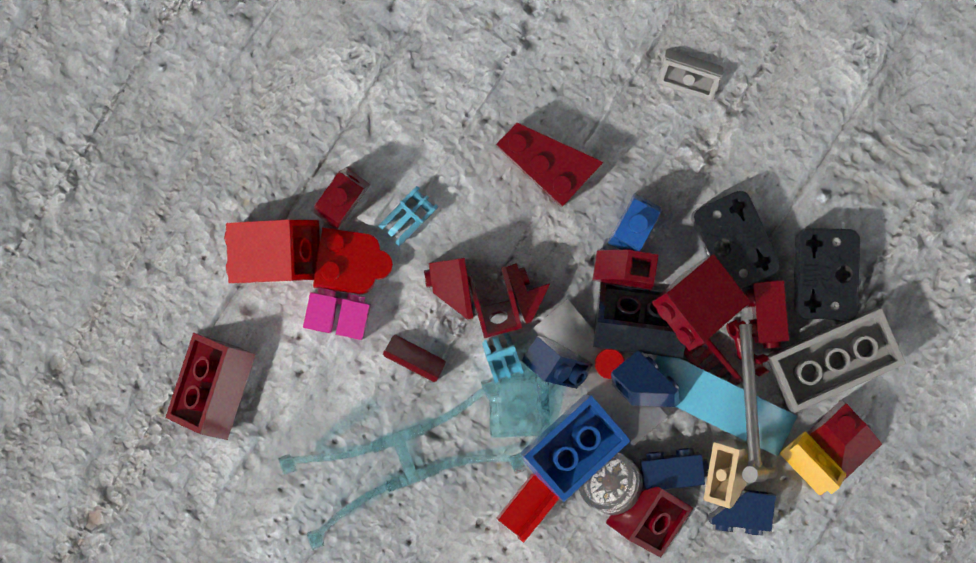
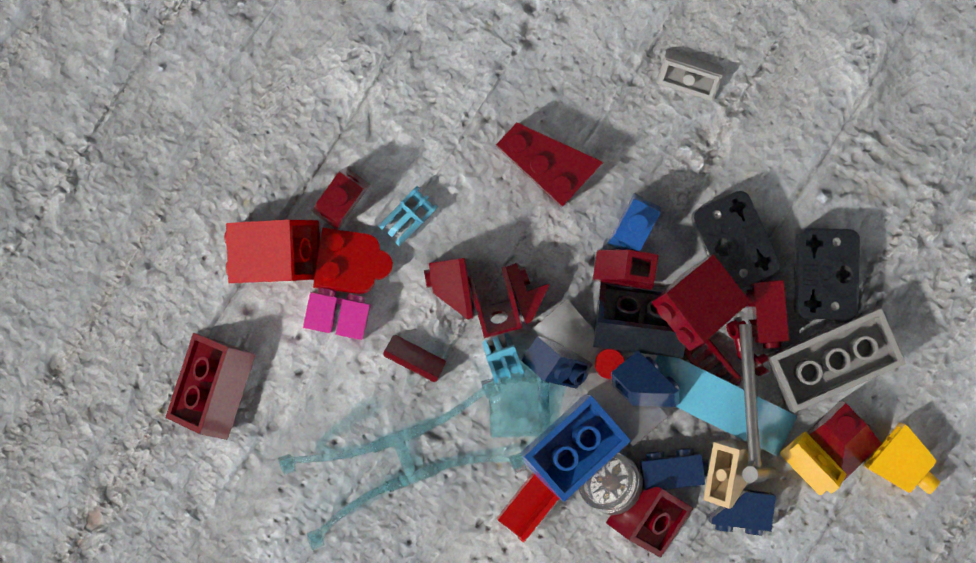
(904, 461): none -> yellow torso

